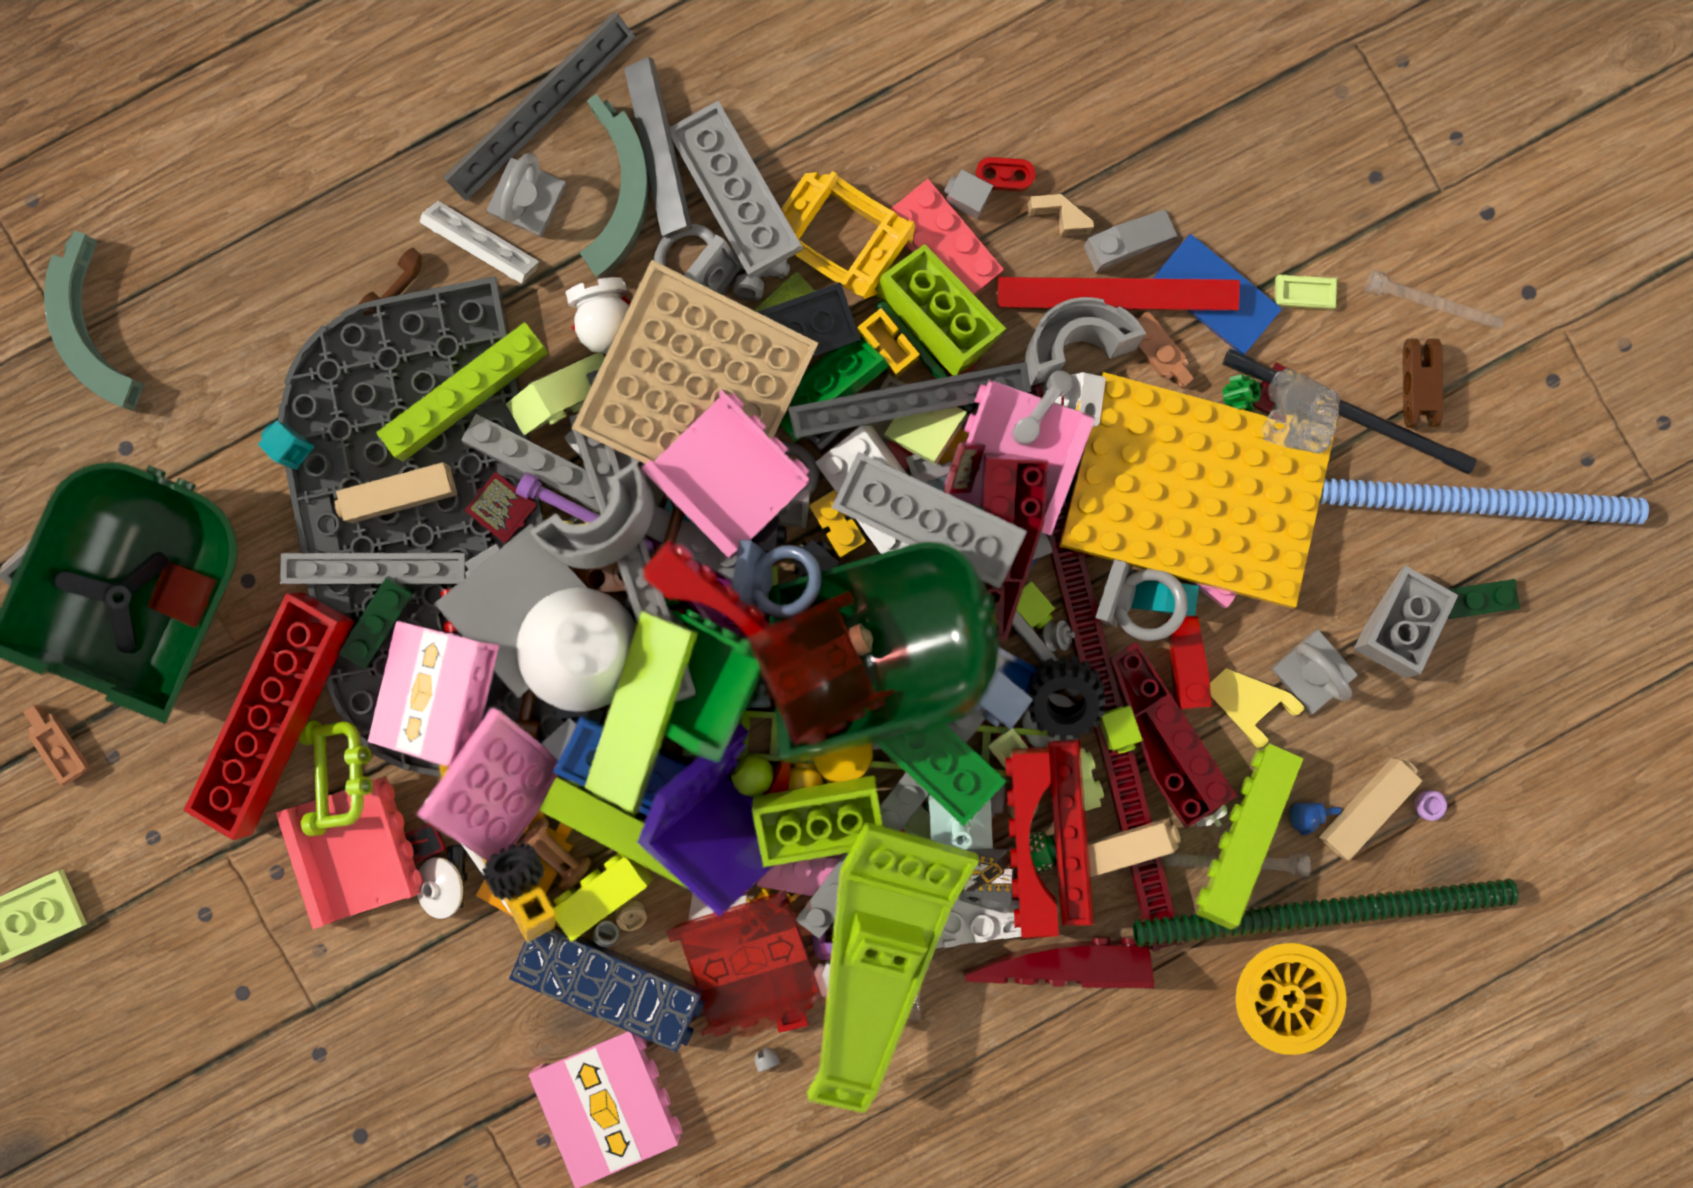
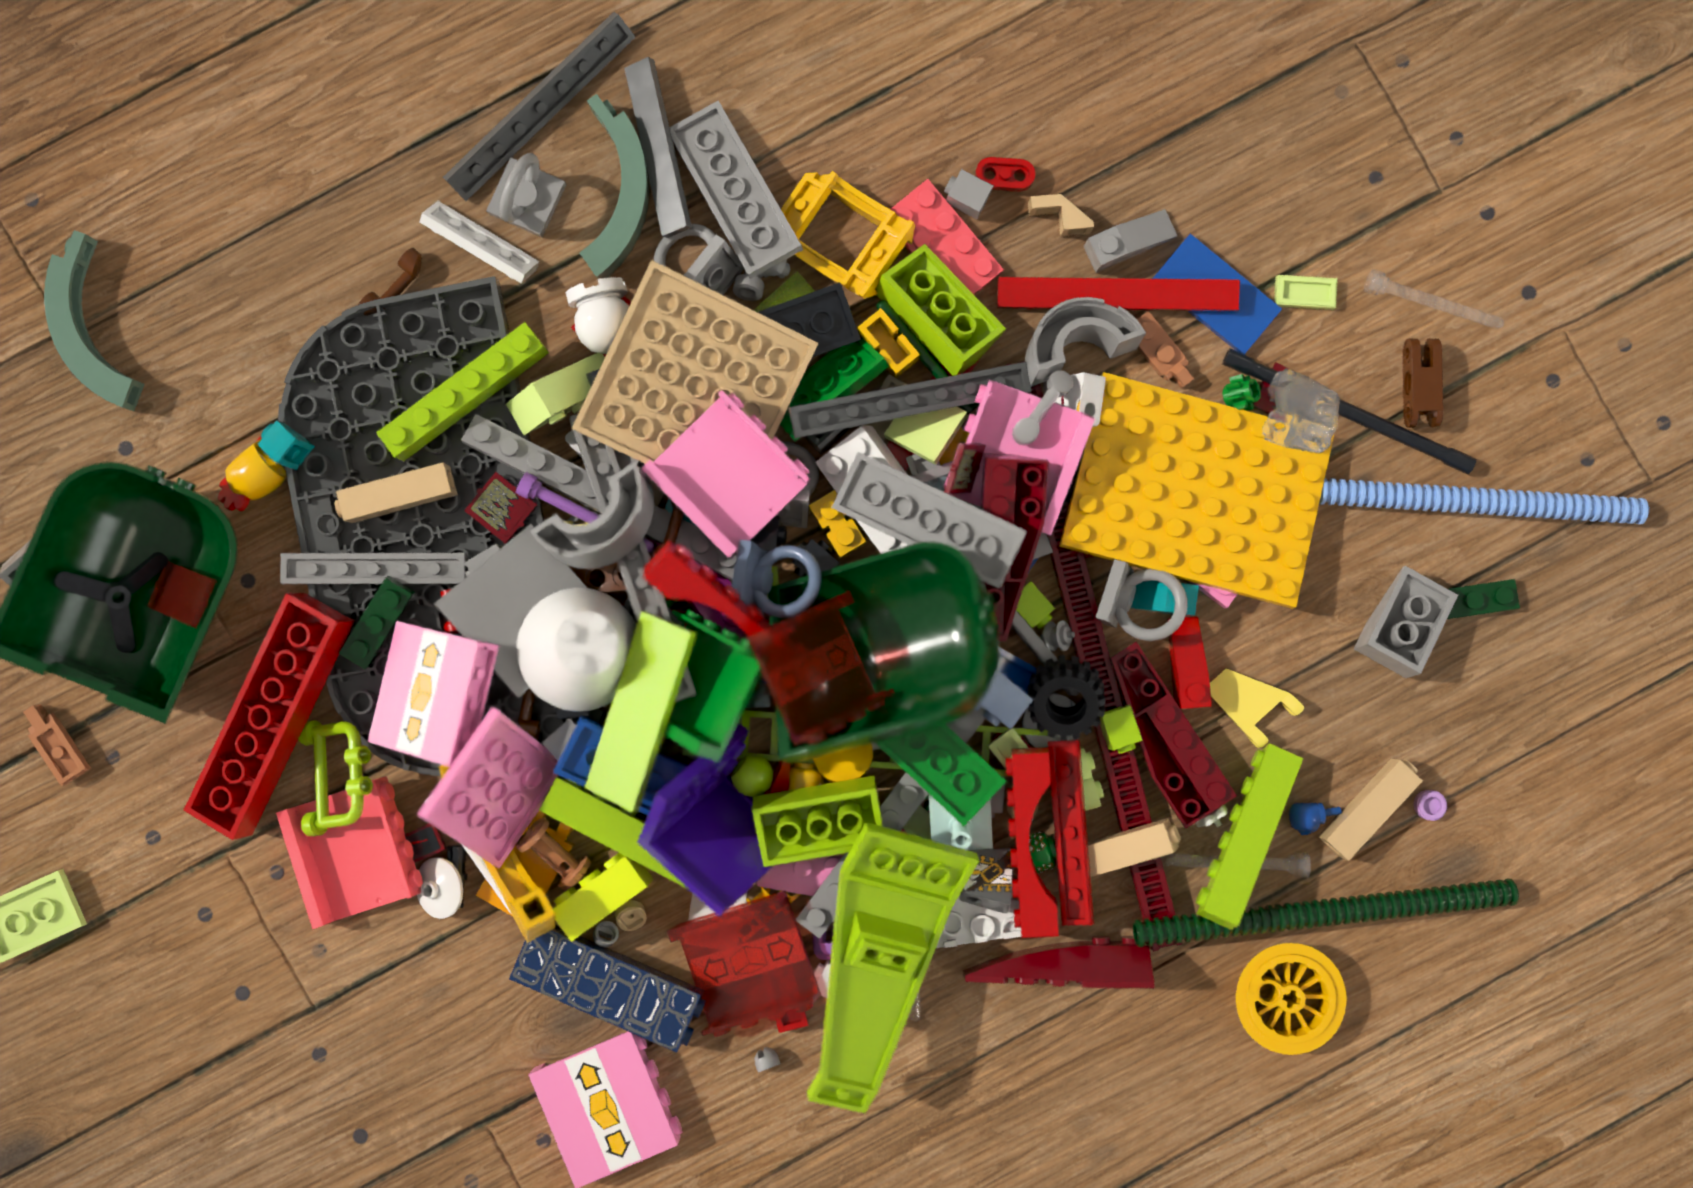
(250, 478): none -> yellow piece
(513, 871): black tyre -> none
(861, 639): tan tile -> none
(1315, 672): light grey tile -> none

